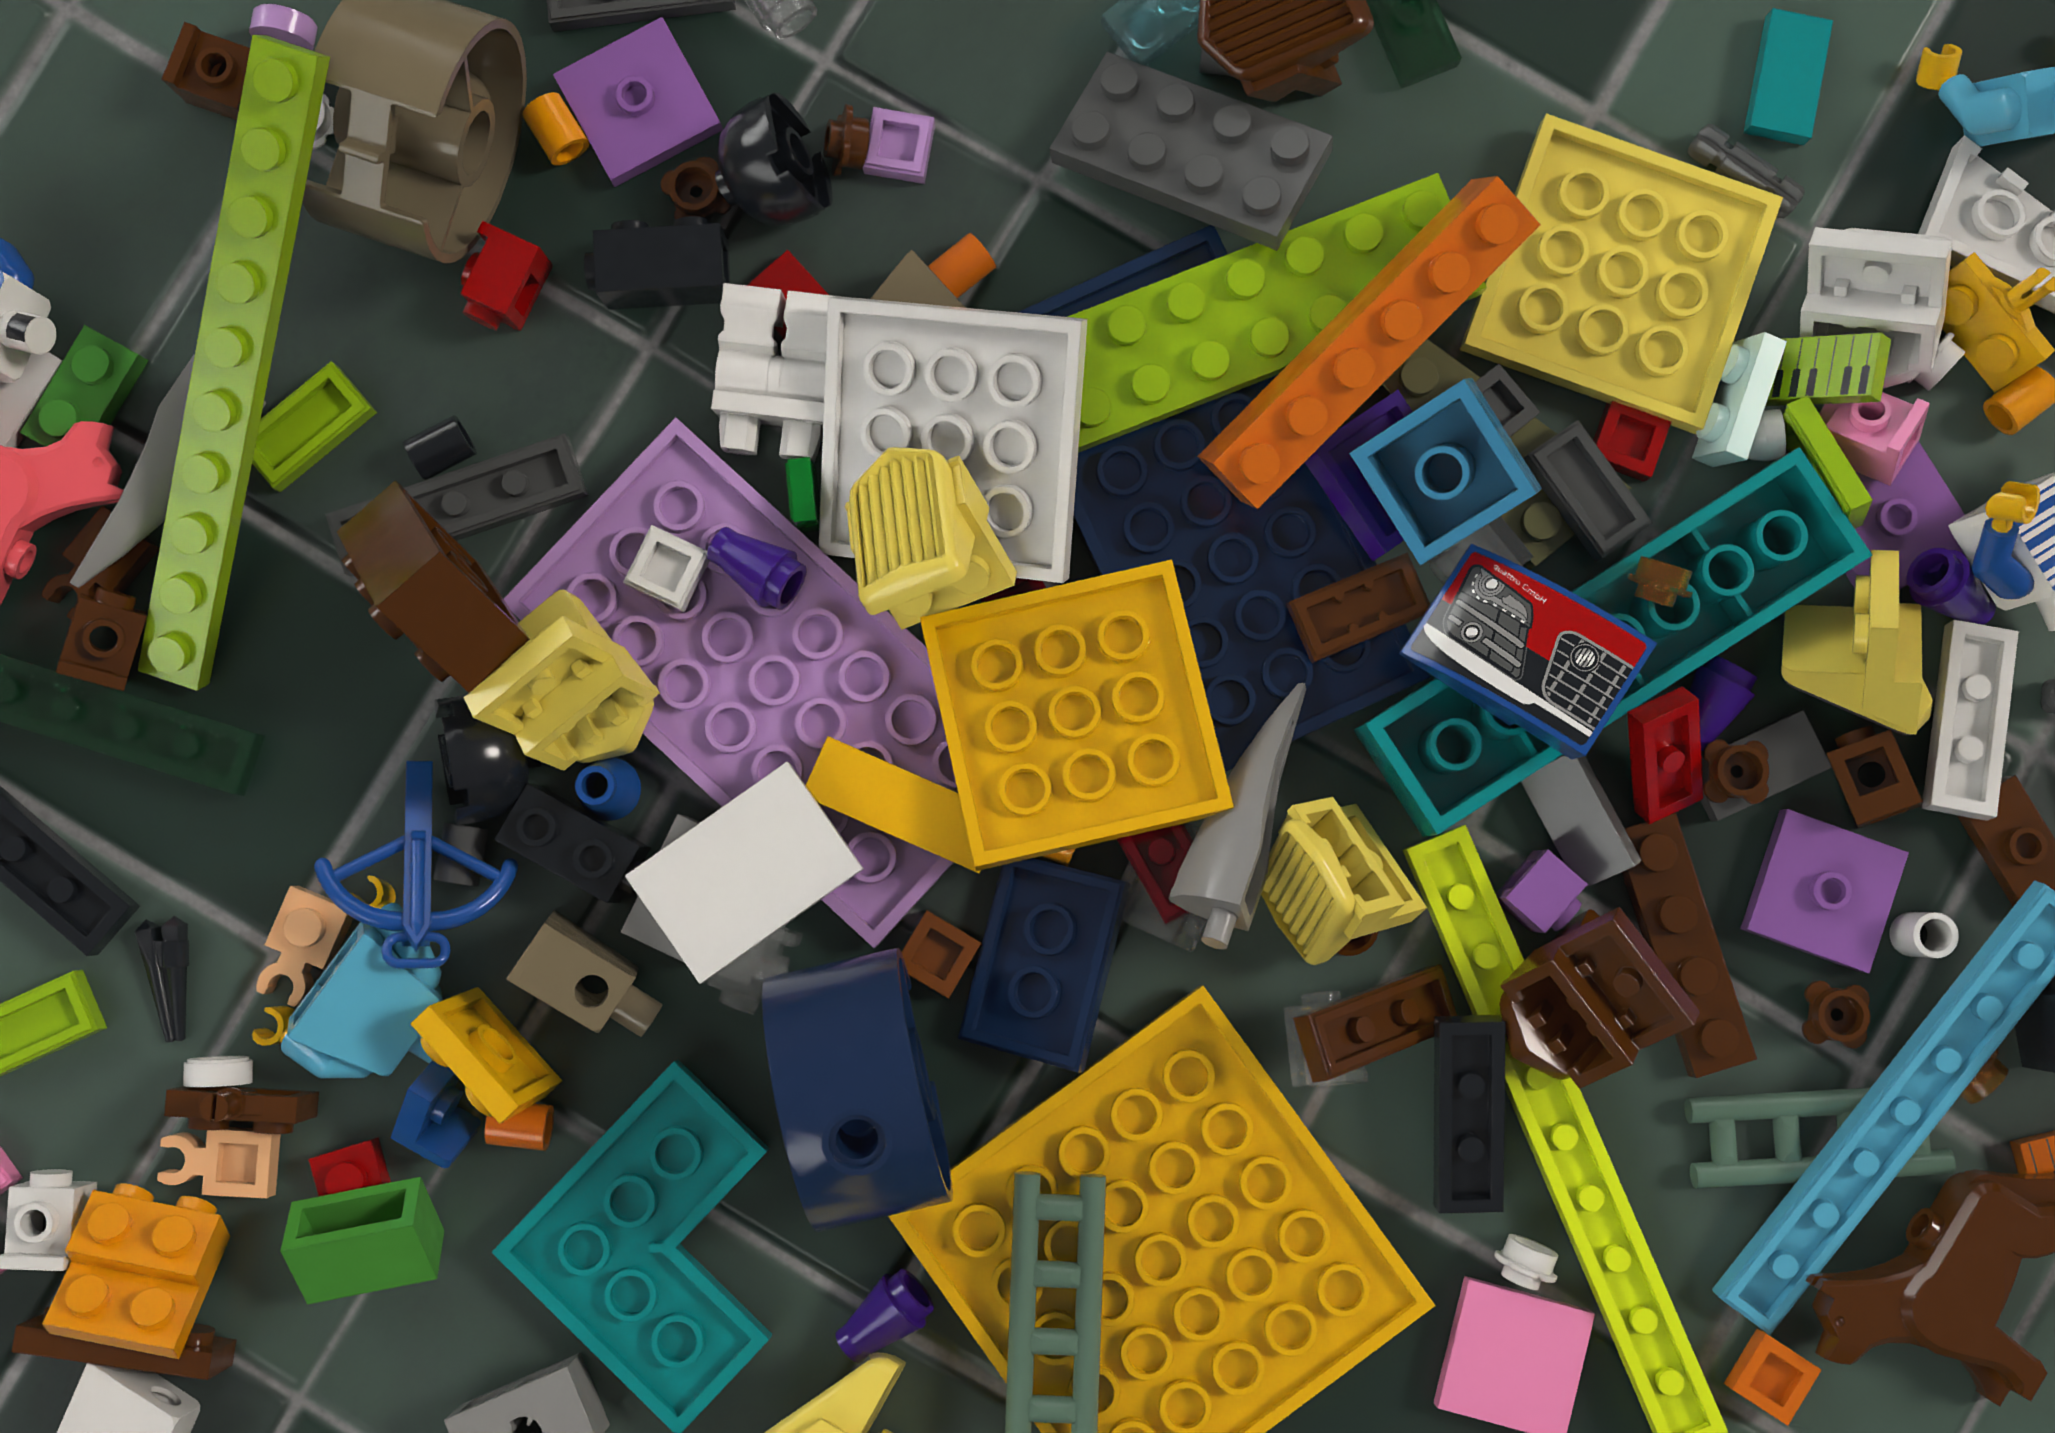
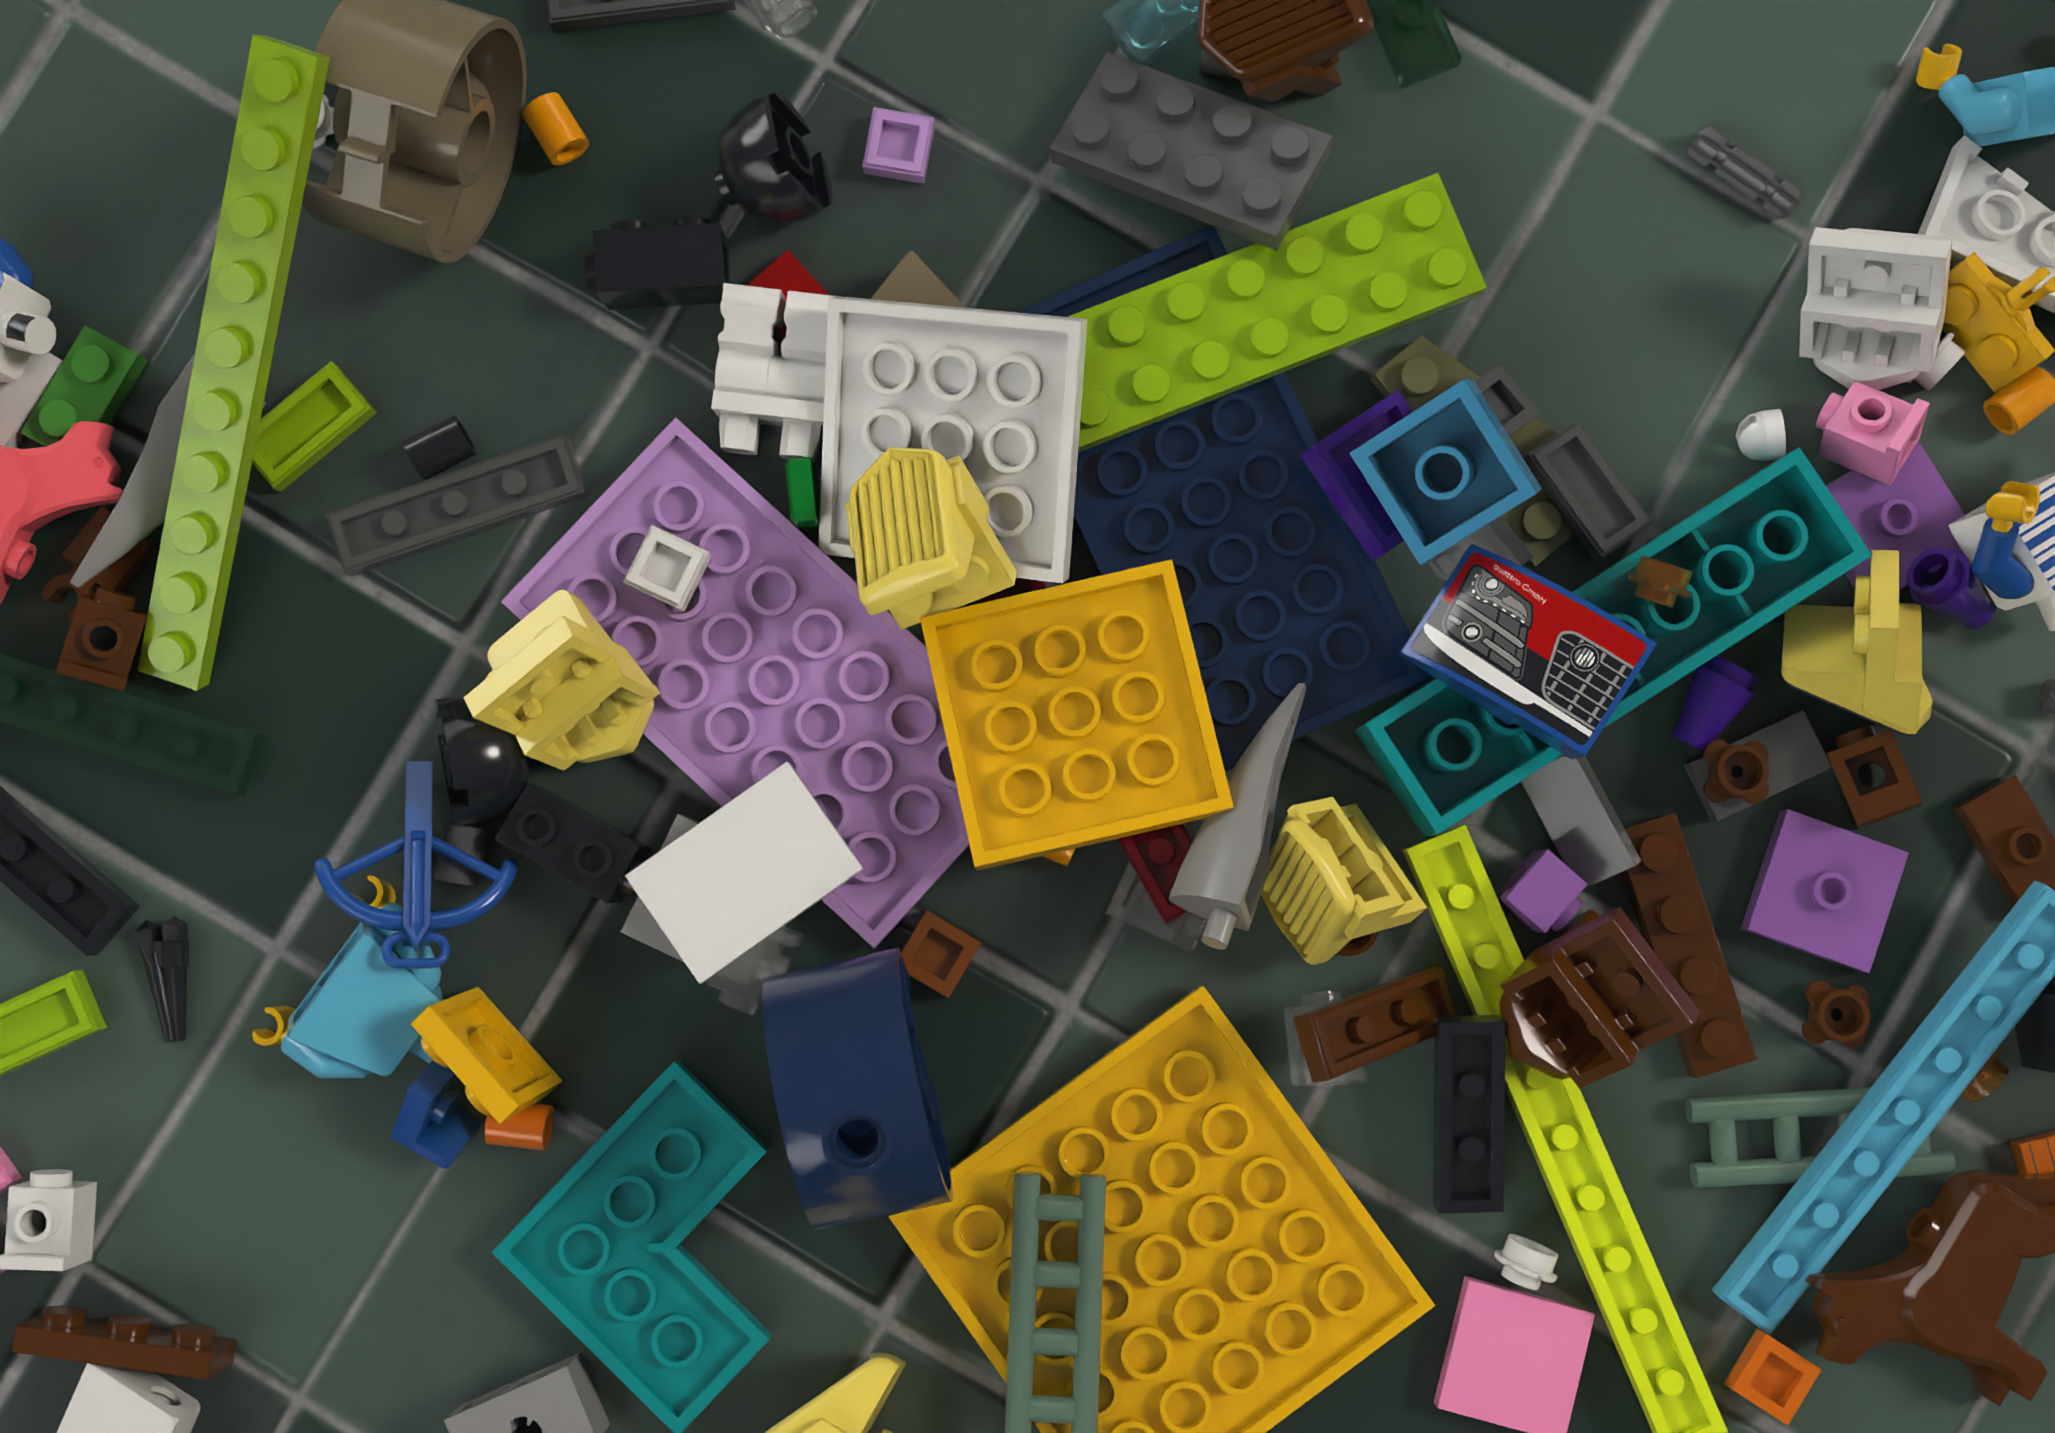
(138, 1271): light orange plate -> none
(207, 71): reddish brown brick -> none
(218, 1071): white tile -> none
(231, 1162): light nougat plate -> none
(269, 1109): reddish brown plate -> none
(284, 25): lavender tile -> none
(307, 935): light nougat plate -> none
(350, 1168): red plate -> none
(363, 1240): bright green piece -> none
(429, 589): reddish brown brick -> none
(503, 279): red brick -> none
(554, 974): dark tan torso -> none
(622, 789): blue cone -> none
(638, 101): medium lavender plate -> none
(691, 175): reddish brown plate -> none
(759, 568): dark purple cone -> none
(846, 141): reddish brown plate -> none
(886, 1315): dark purple cone -> none
(891, 800): yellow tile -> none
(963, 265): orange hinge -> none
(1044, 962): dark blue tile -> none
(1359, 607): reddish brown plate -> none
(1369, 339): orange brick -> none
(1627, 277): light yellow plate -> none
(1631, 439): red tile -> none
(1665, 754): red plate -> none
(1739, 400): light aqua plate -> none
(1788, 76): teal tile -> none
(1808, 431): lime tile -> none
(1831, 369): lime tile -> none
(1941, 934): white hinge -> none
(1970, 720): white plate -> none

